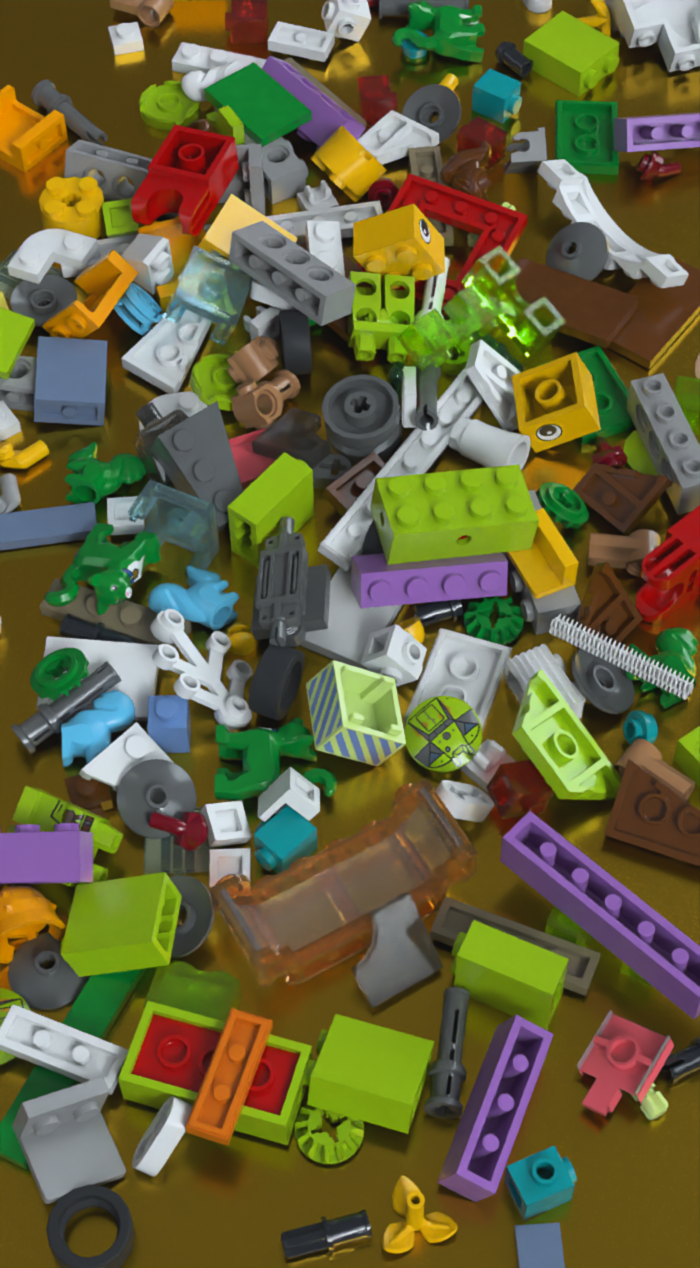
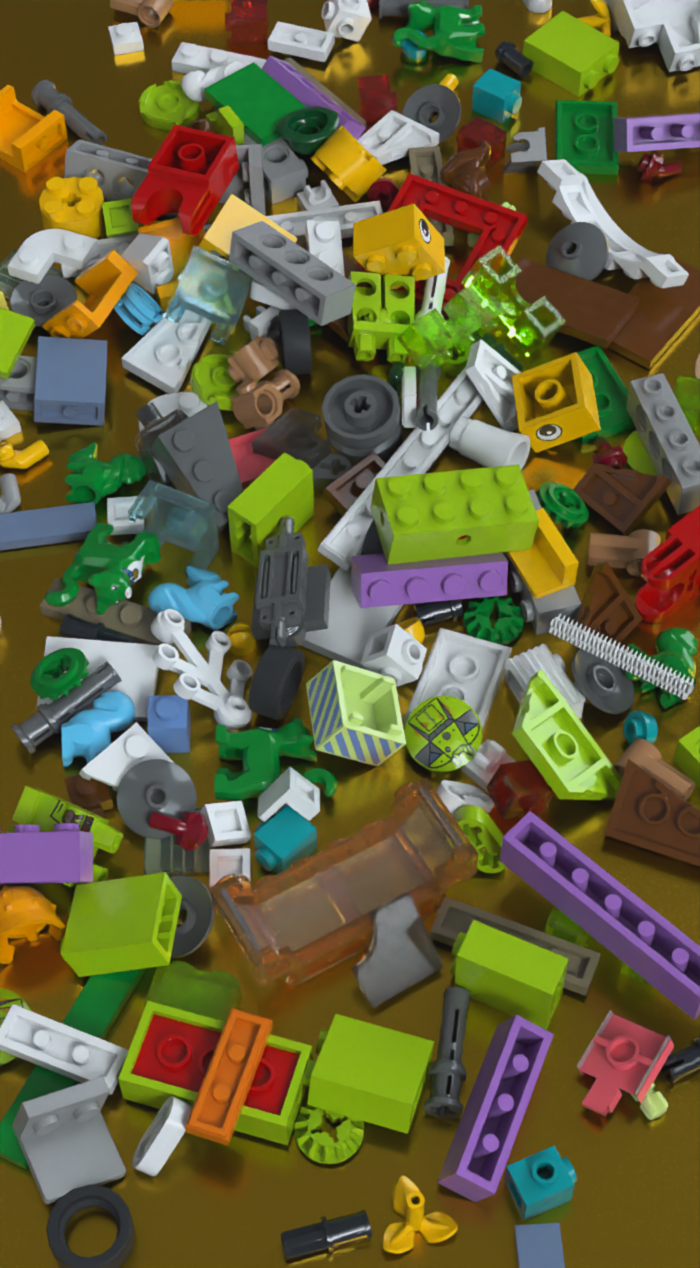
(42, 987): dark grey dish -> none
(308, 128): none -> dark green hat
(487, 836): none -> lime beam

